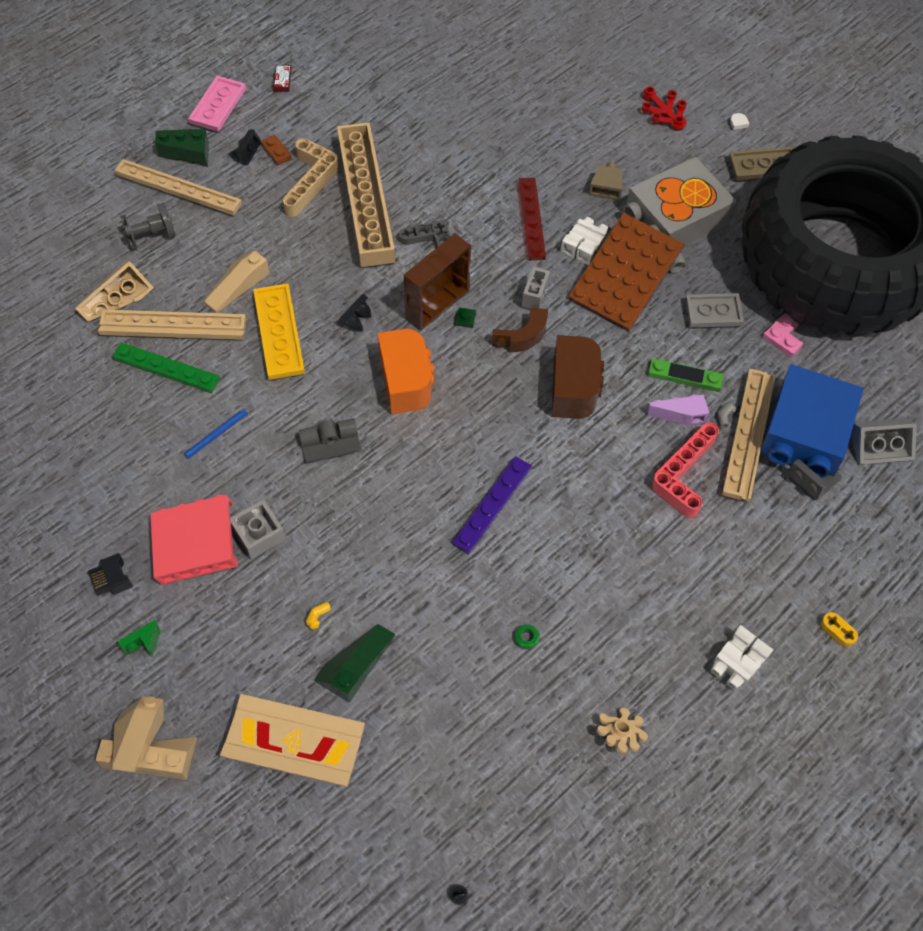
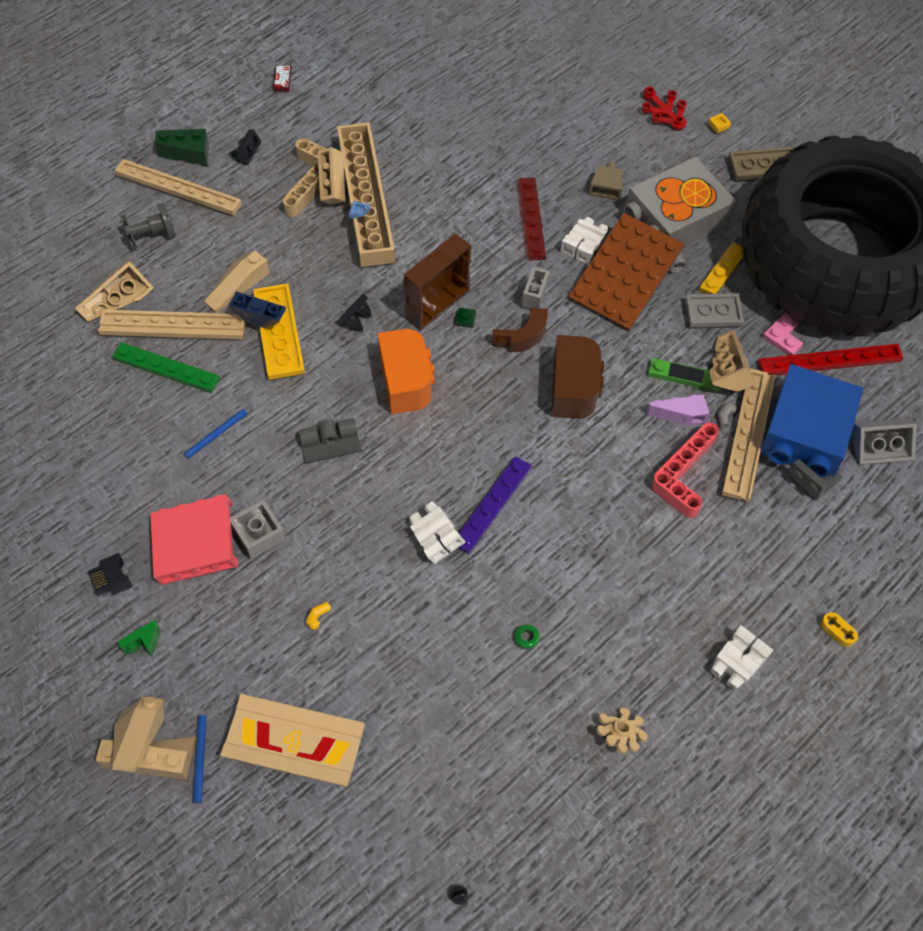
(199, 759): none -> blue bar
(217, 103): bright pink plate -> none
(255, 310): none -> dark blue slope
(276, 150): dark orange plate -> none
(331, 176): none -> tan brick
(352, 666): dark green wedge -> none
(358, 209): none -> medium blue tile
(428, 529): none -> white hips
(432, 233): dark grey beam -> none
(719, 123): none -> yellow plate
(722, 270): none -> yellow plate
(730, 364): none -> tan wedge
(739, 121): white tile -> none
(833, 359): none -> red tile

